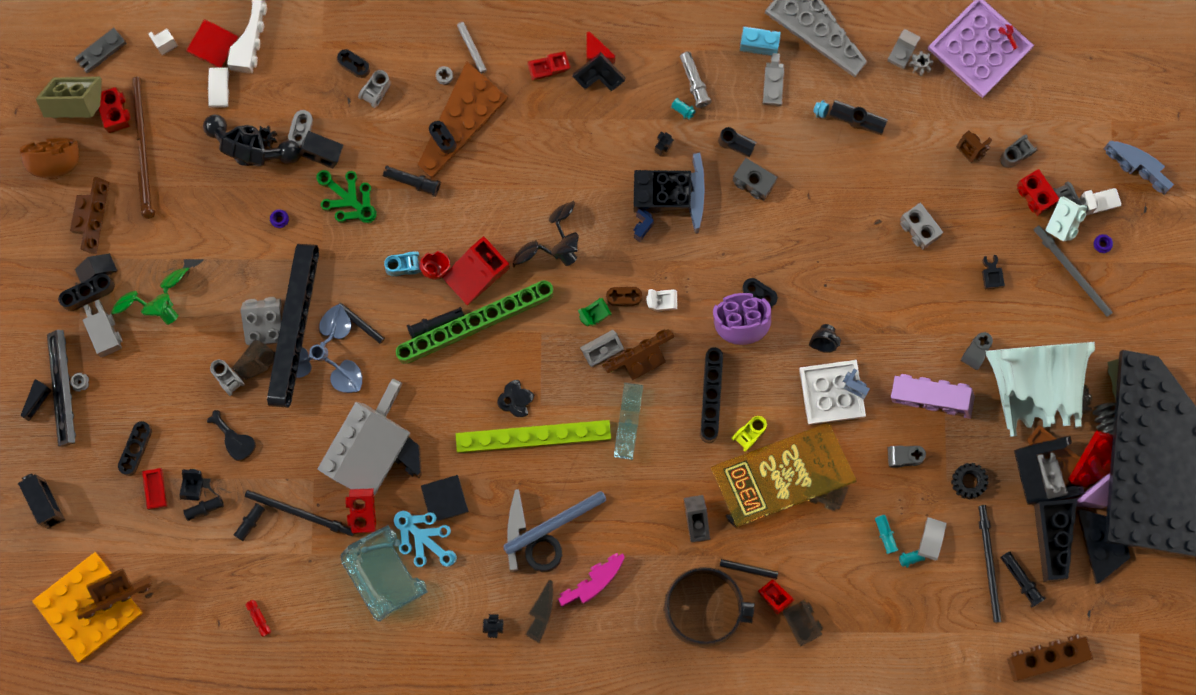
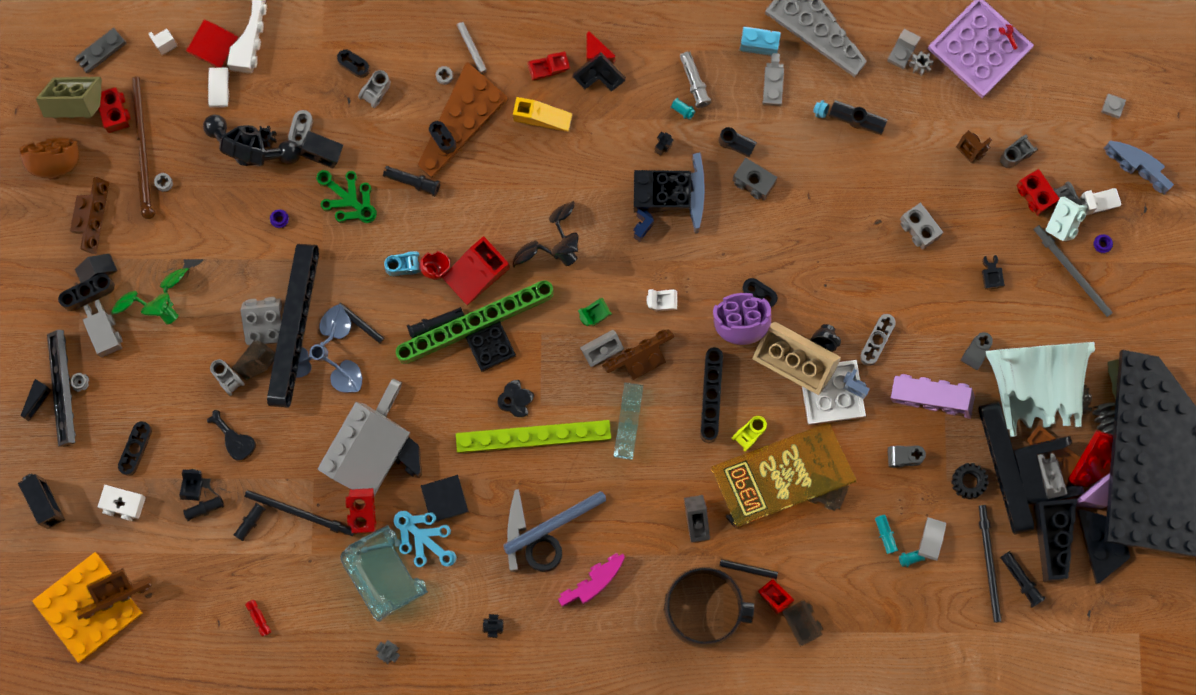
(110, 498): none -> white brick
(154, 488): red tile -> none
(168, 185): none -> light grey bush
(387, 652): none -> dark grey gear
(490, 346): none -> black tile
(541, 114): none -> yellow slope
(541, 612): clear smoke slope -> none
(624, 291): reddish brown beam -> none
(796, 358): none -> tan slope
(879, 325): none -> light grey beam
(1006, 468): none -> black beam
(1080, 653): reddish brown brick -> none
(1113, 106): none -> light grey plate

